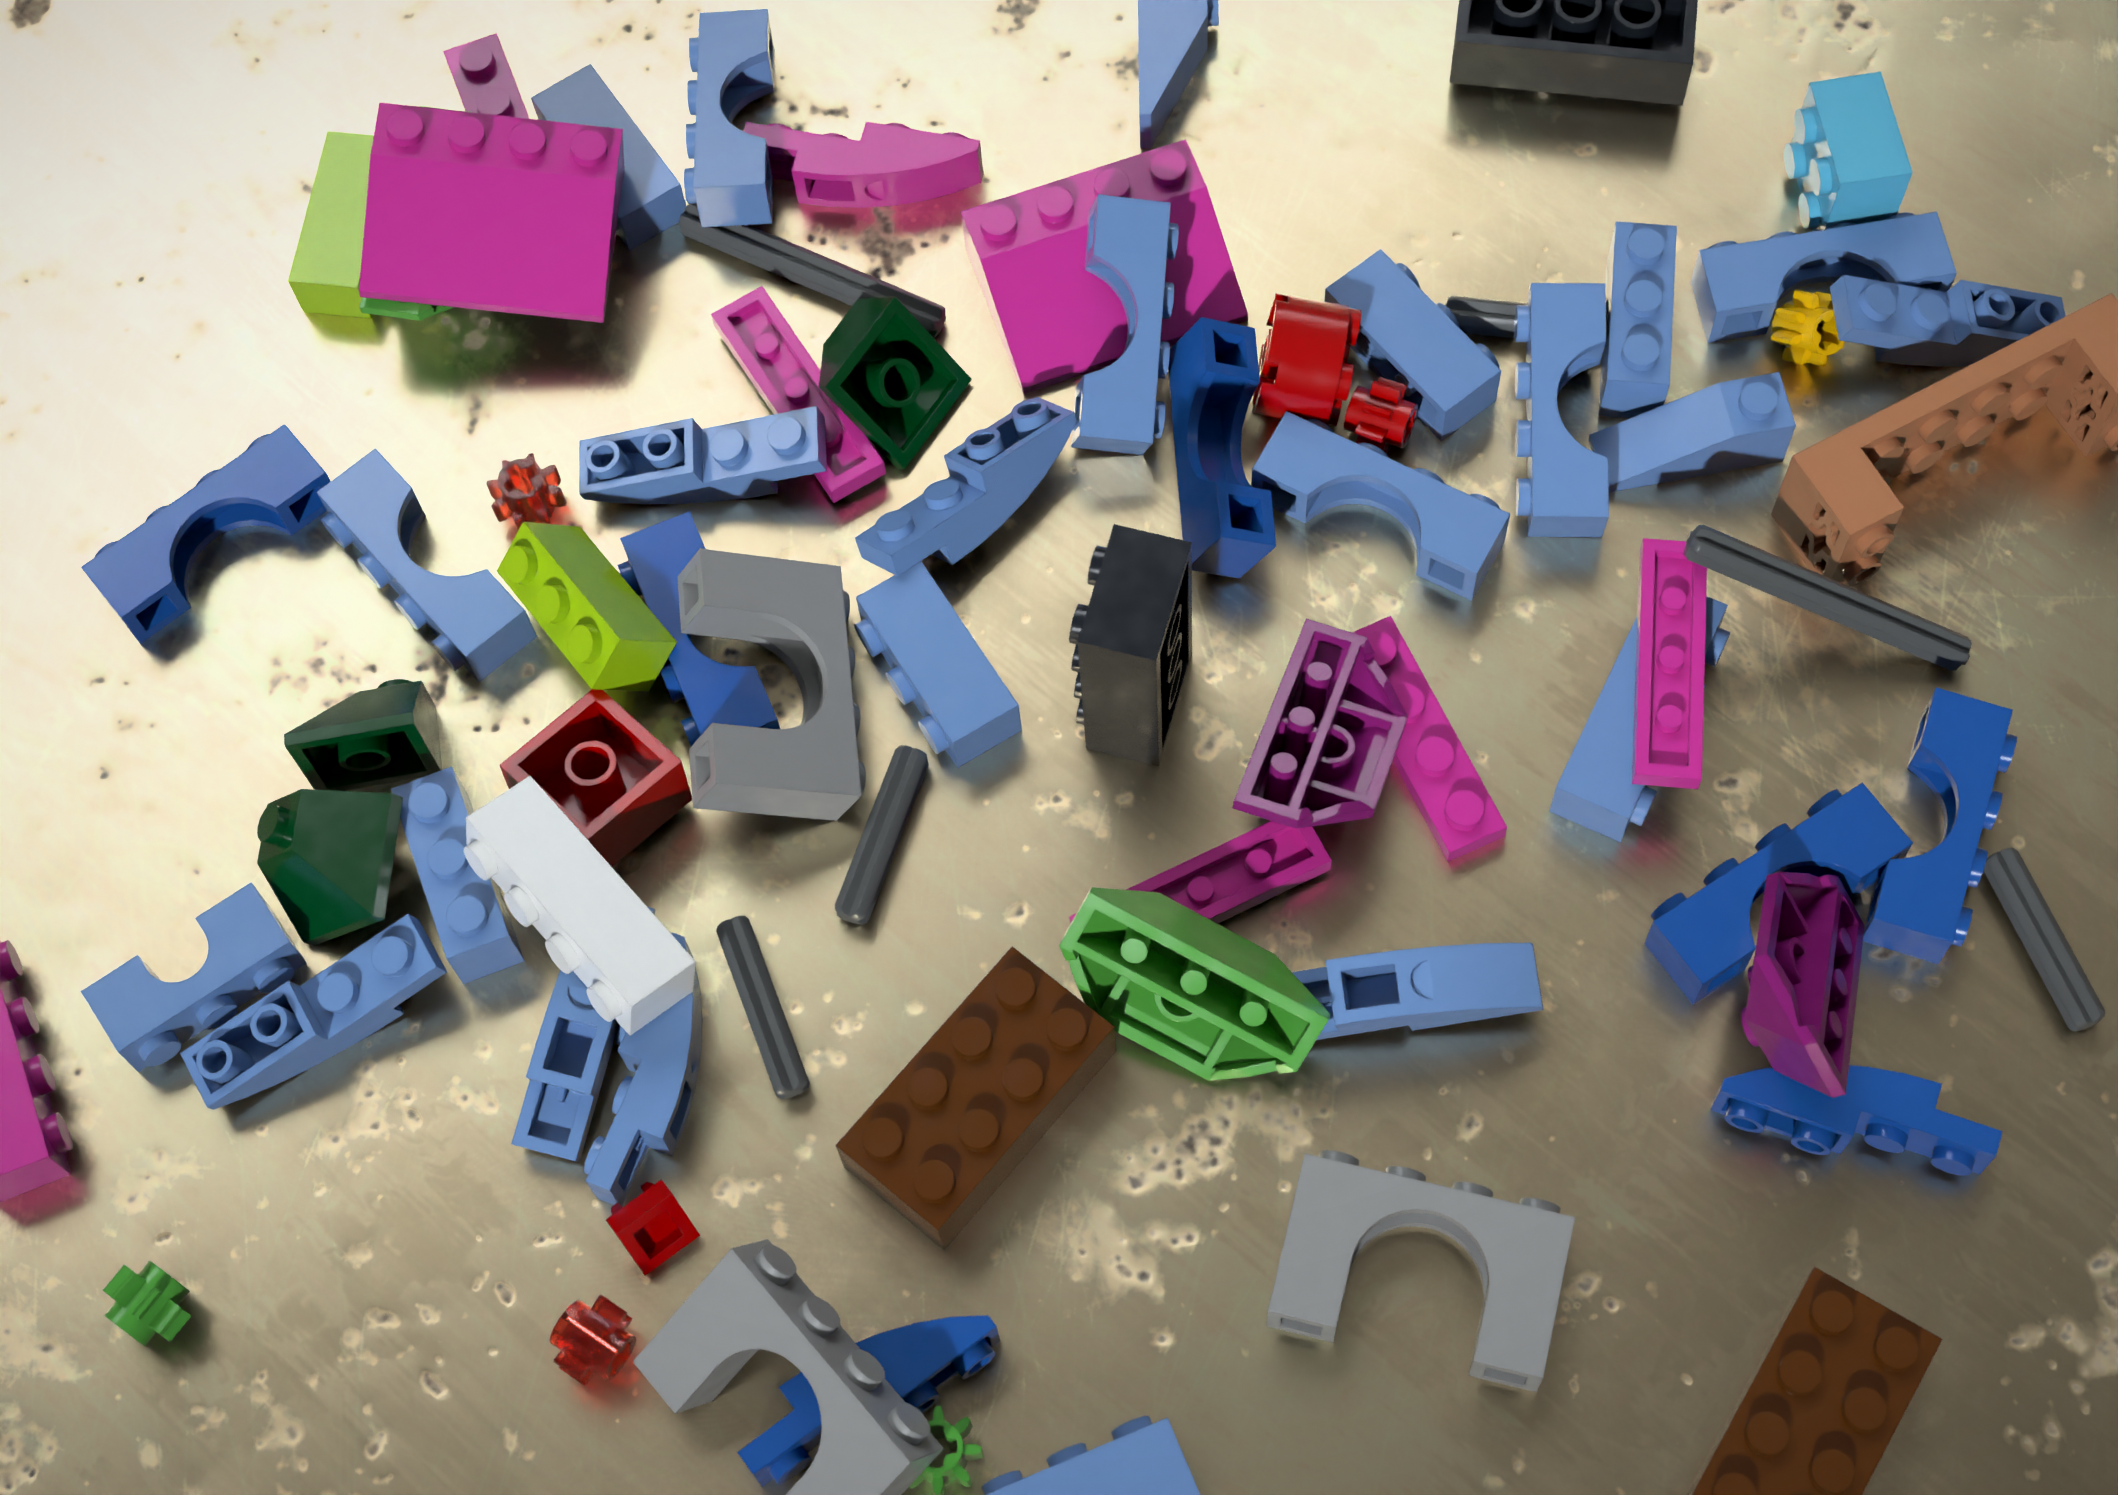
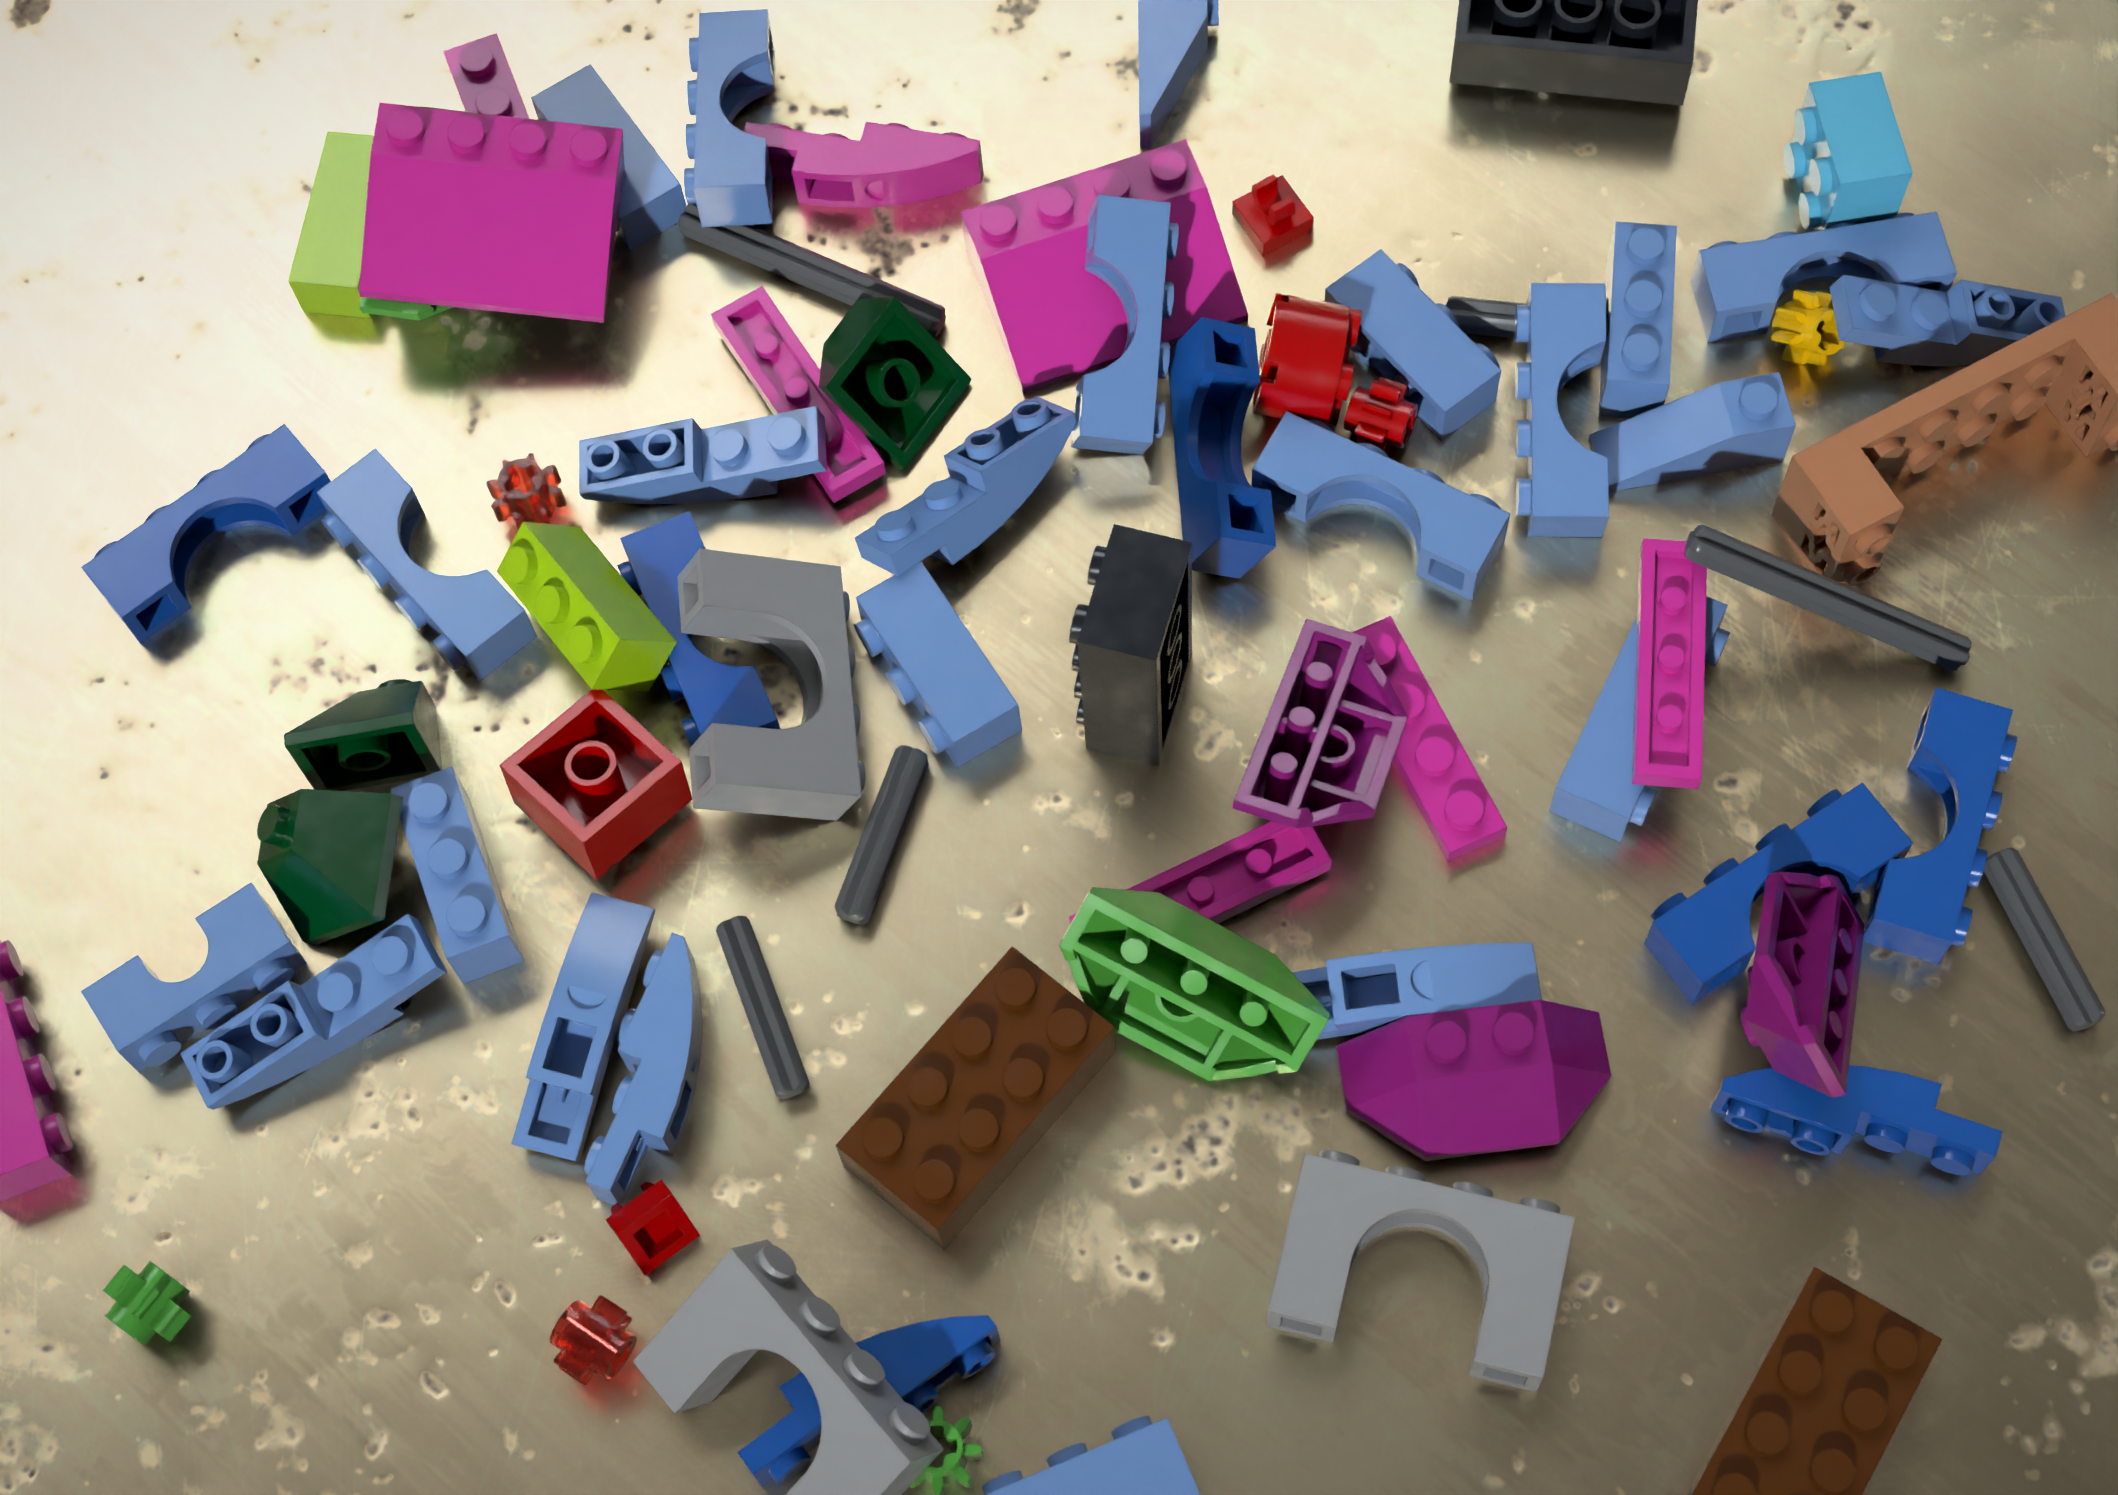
(578, 906): white brick -> none
(1272, 214): none -> red tile
(1476, 1077): none -> magenta wedge

